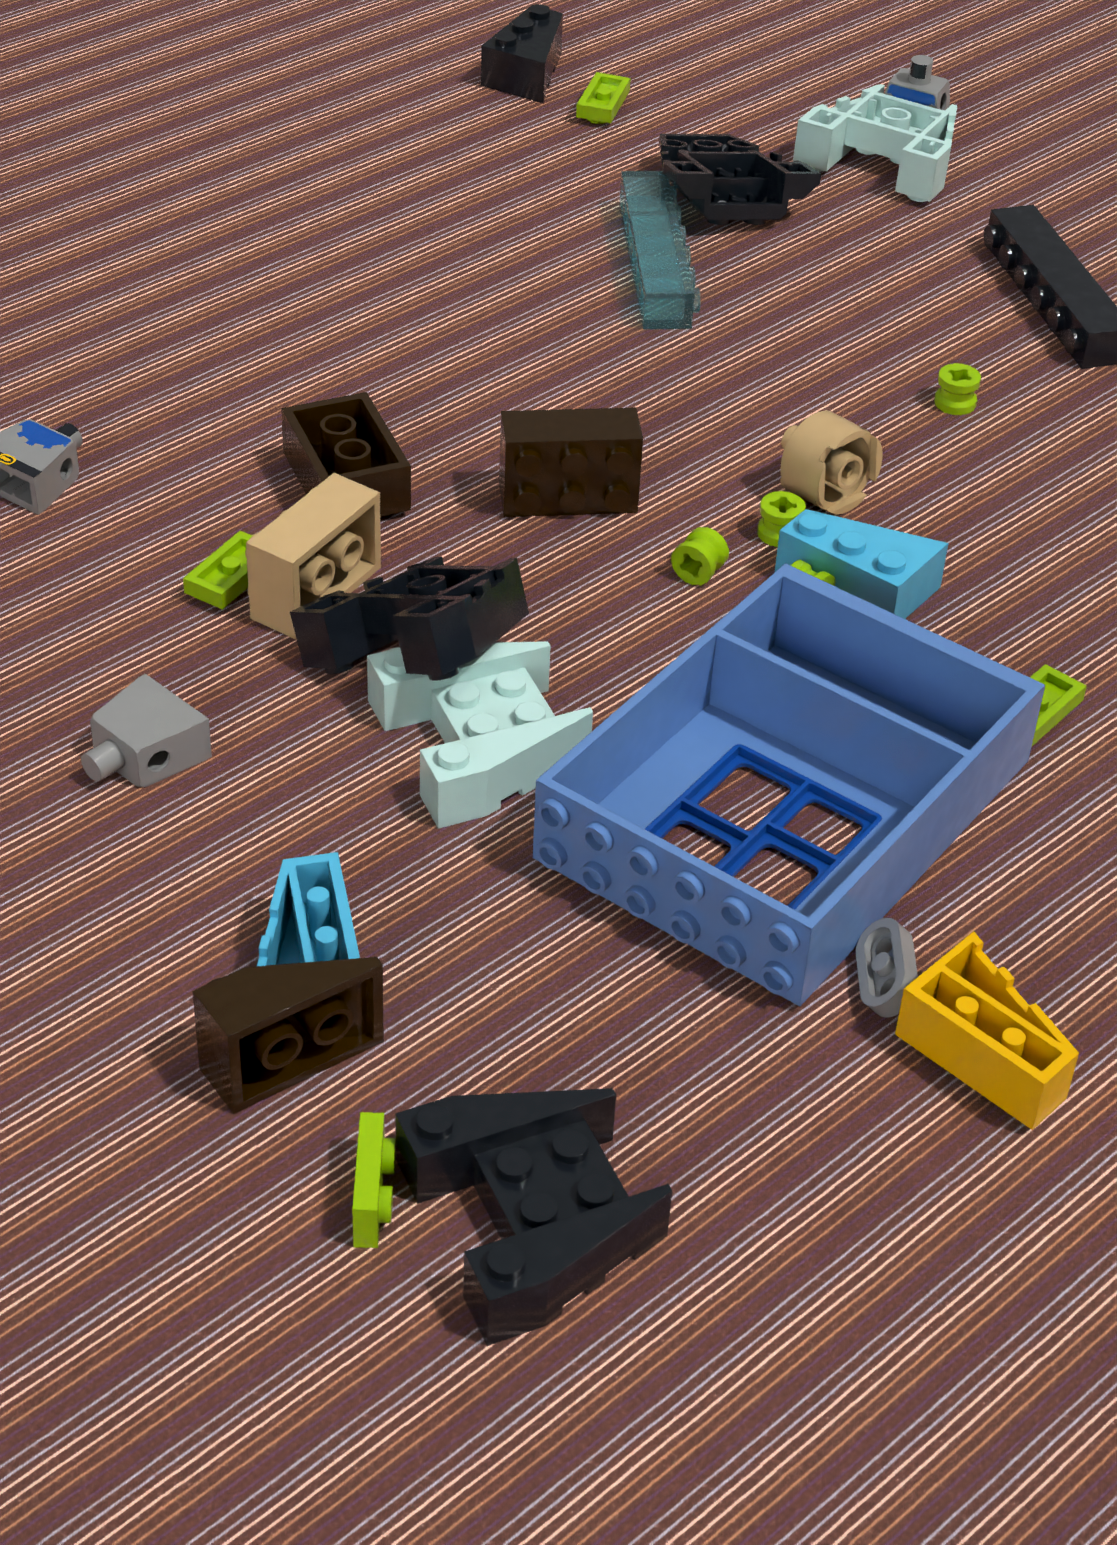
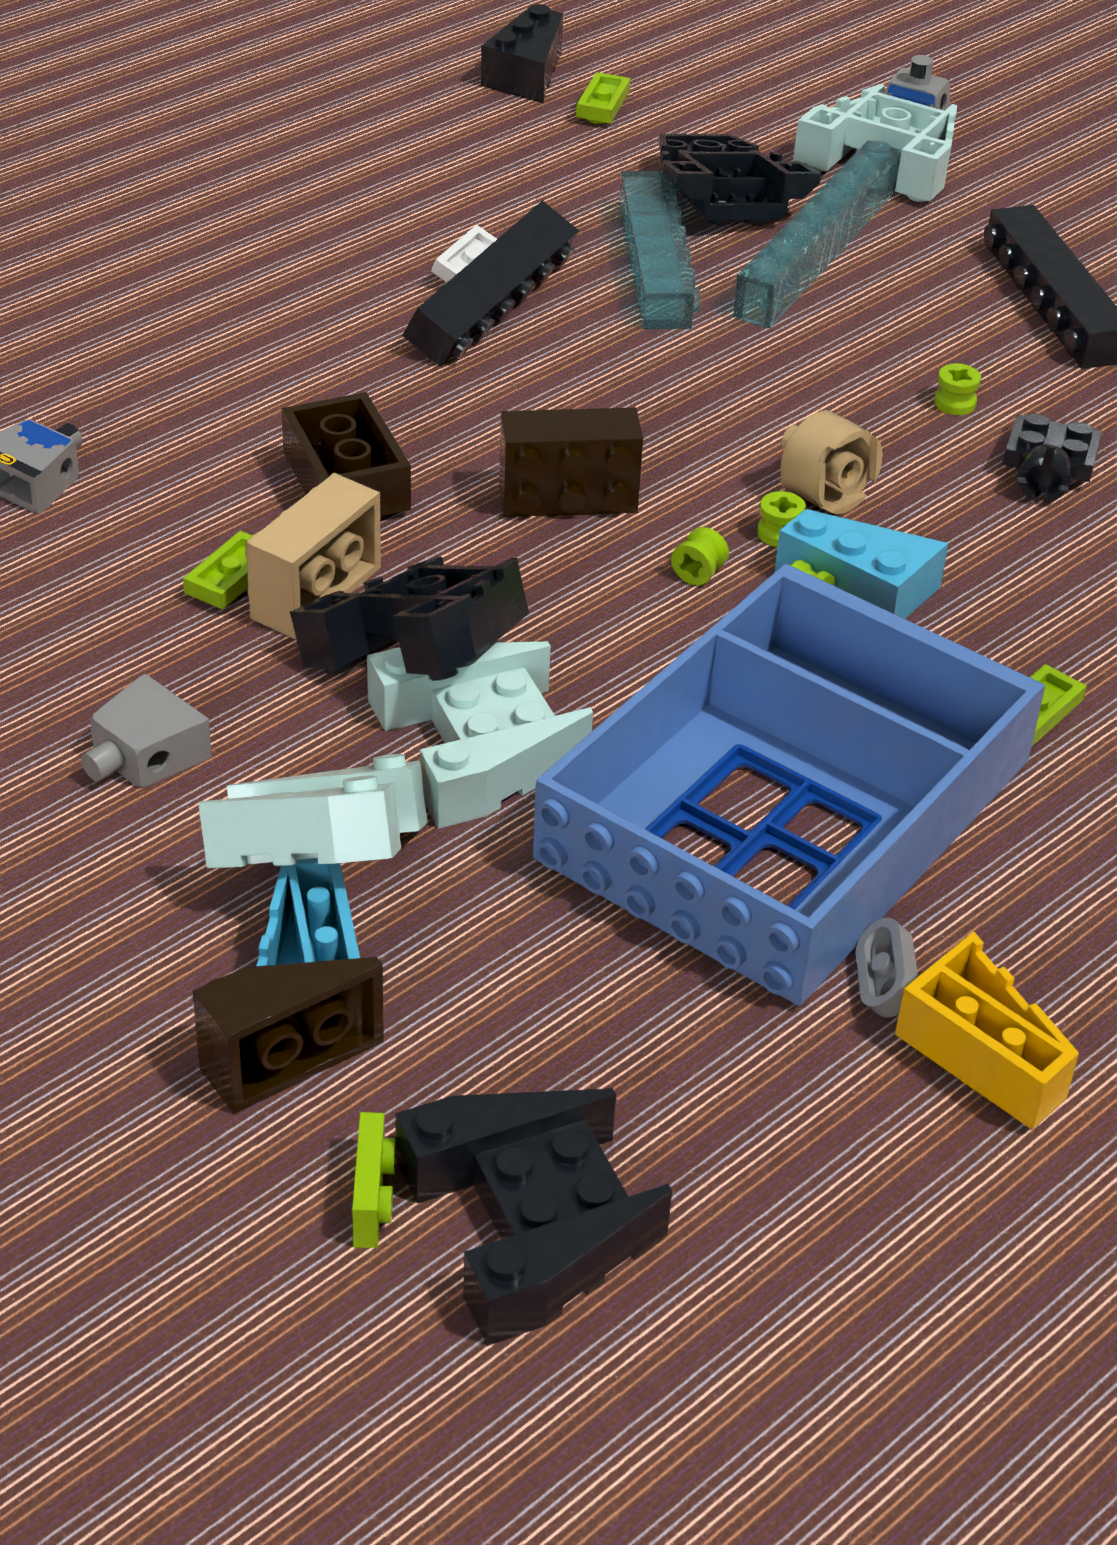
(316, 815): none -> light aqua wedge
(462, 253): none -> white plate
(491, 284): none -> black brick
(816, 234): none -> clear light blue brick
(1050, 454): none -> black plate

